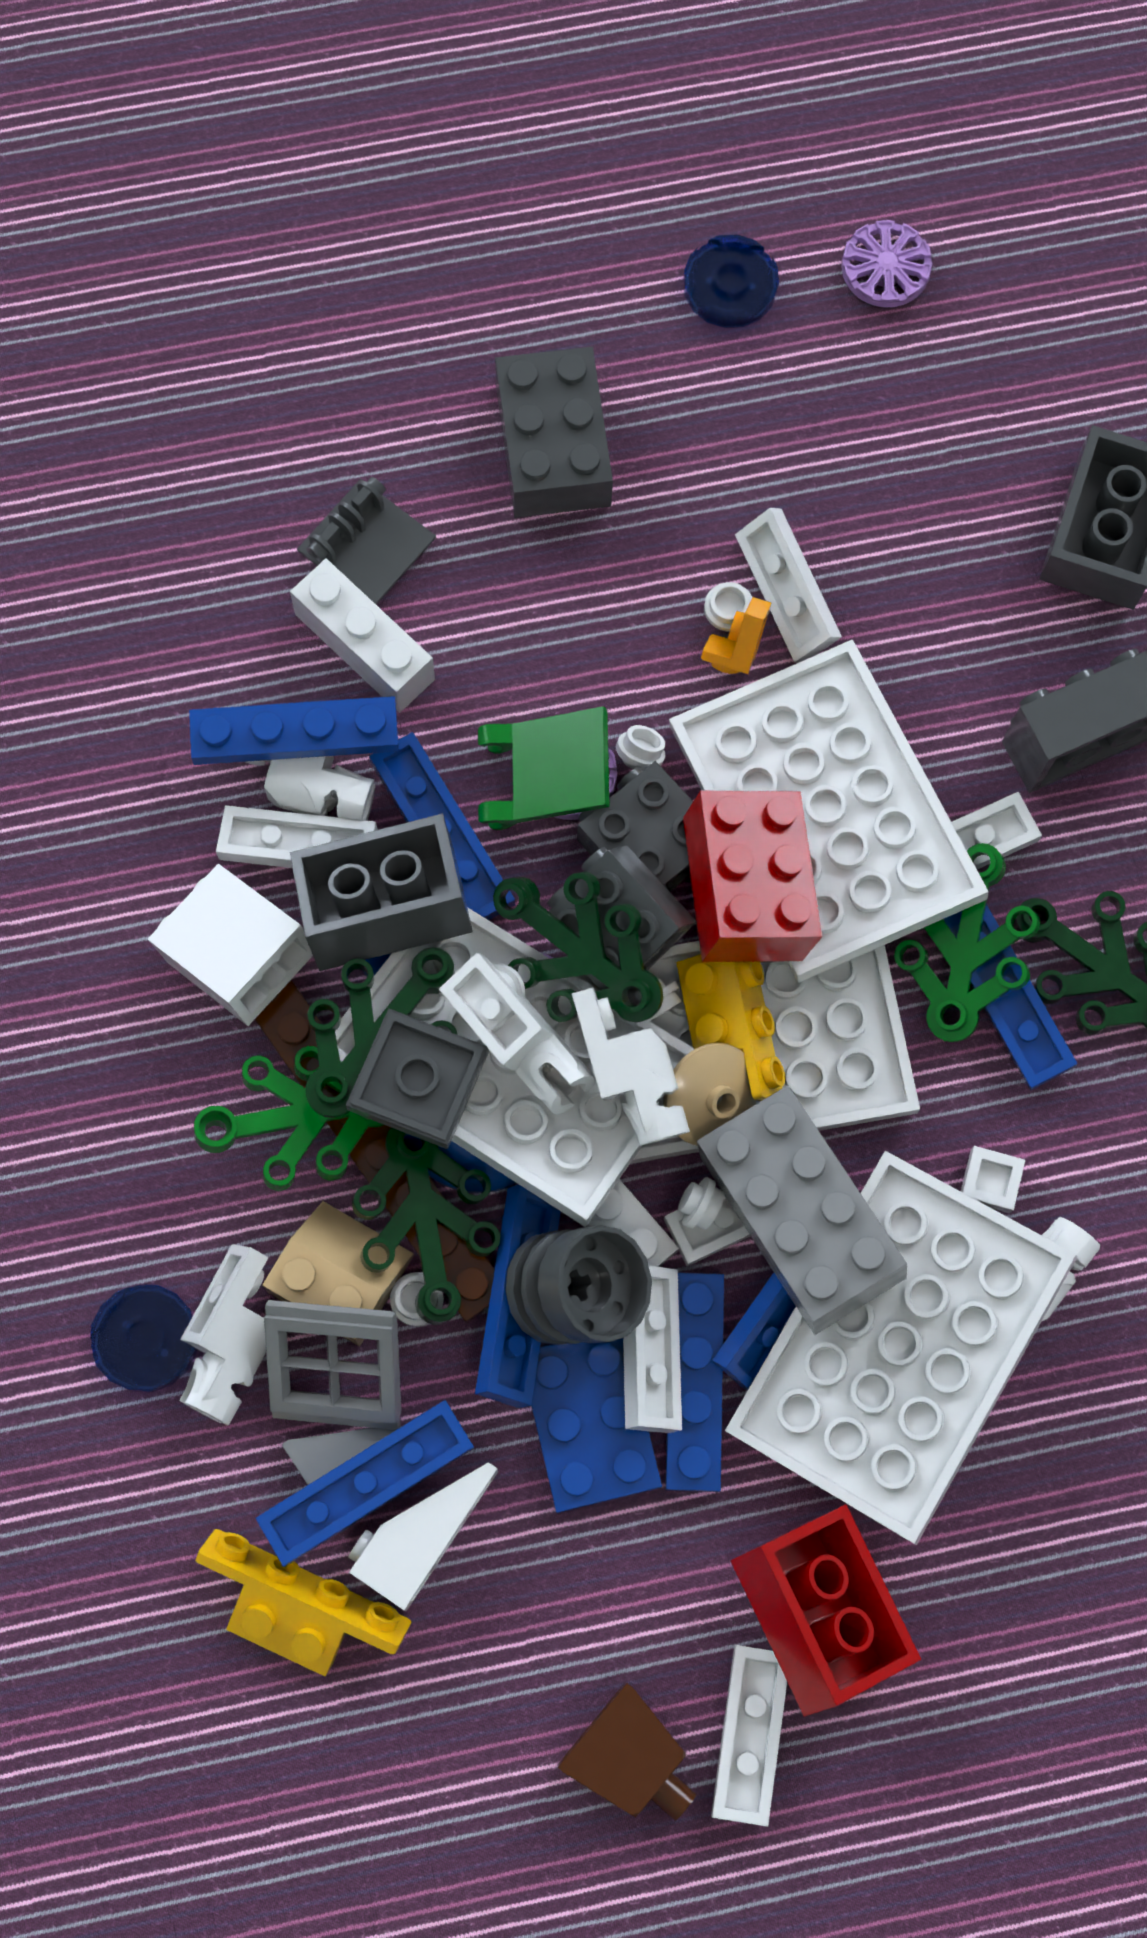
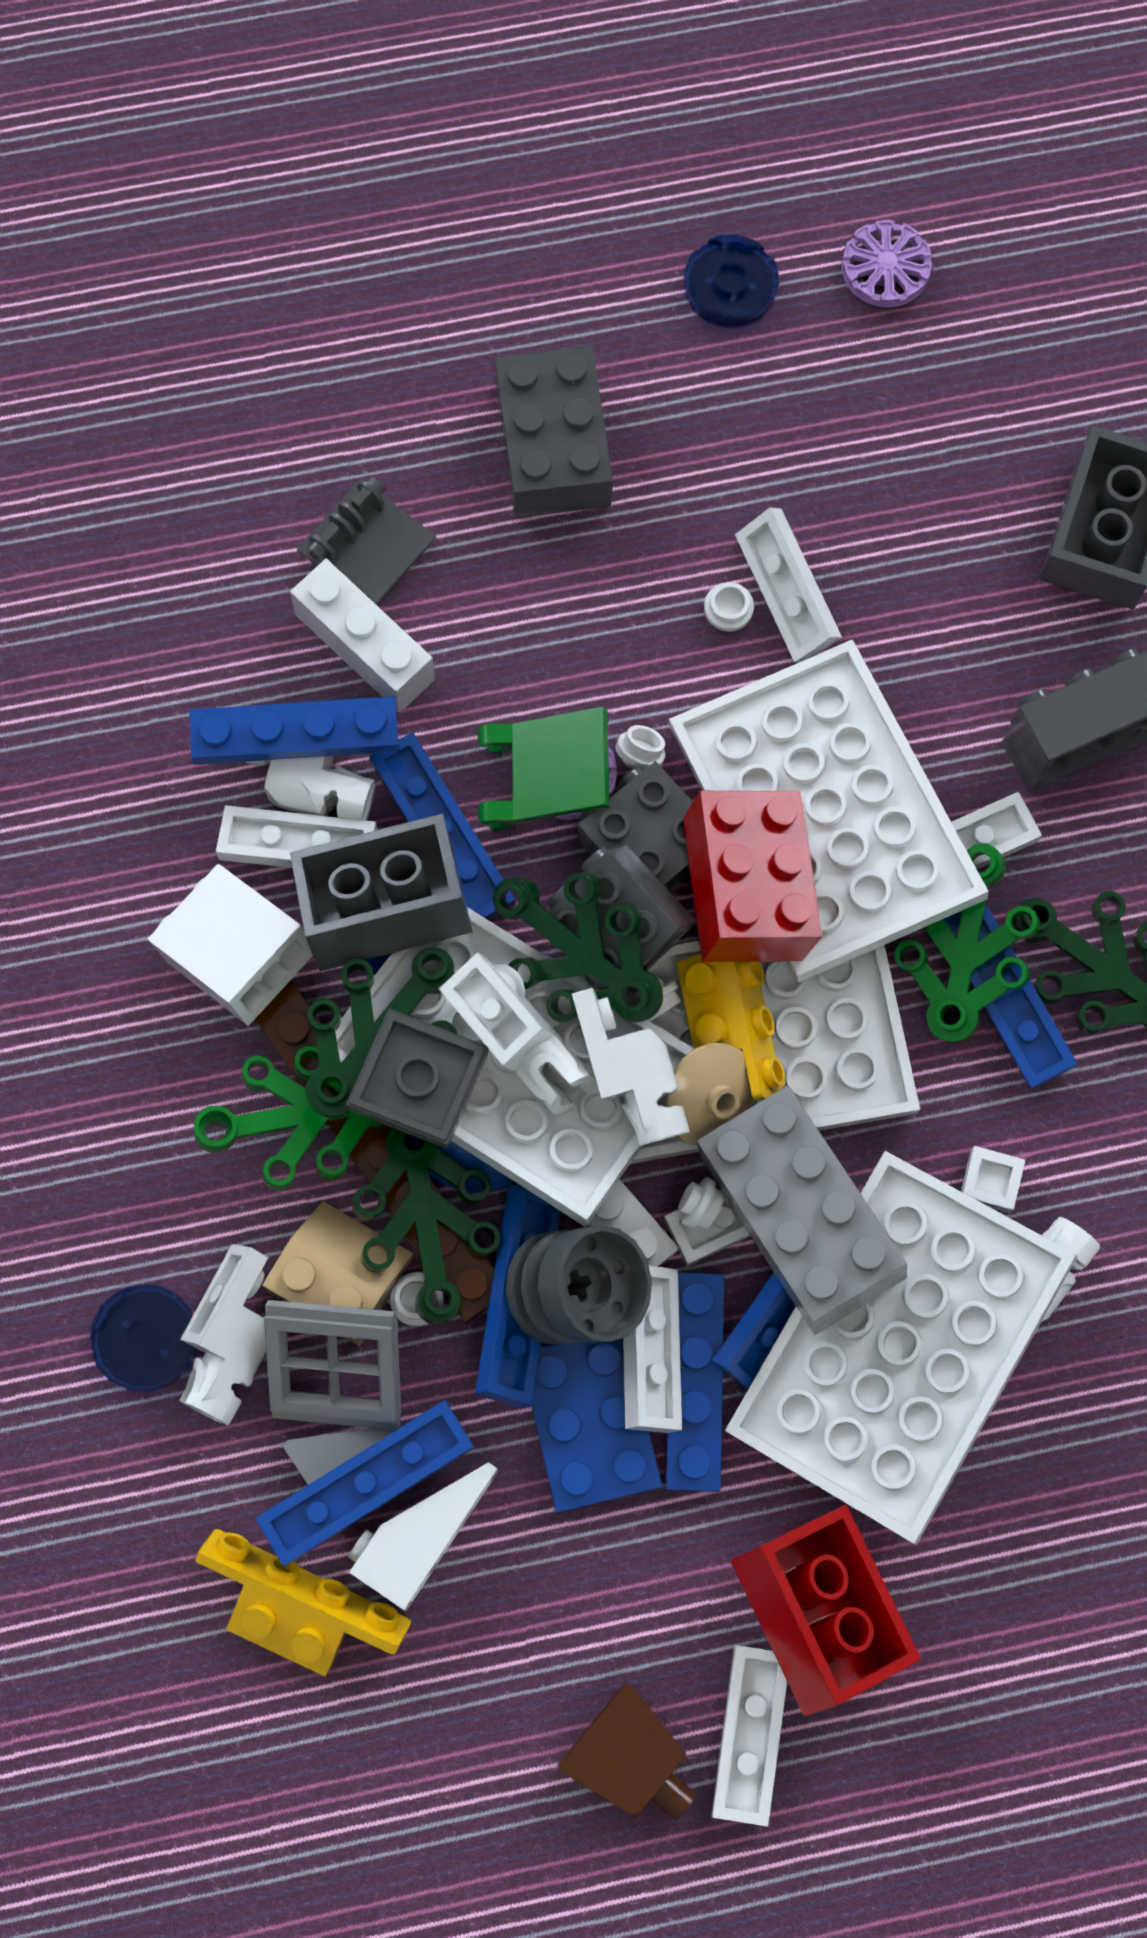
(740, 648): light orange bracket -> none

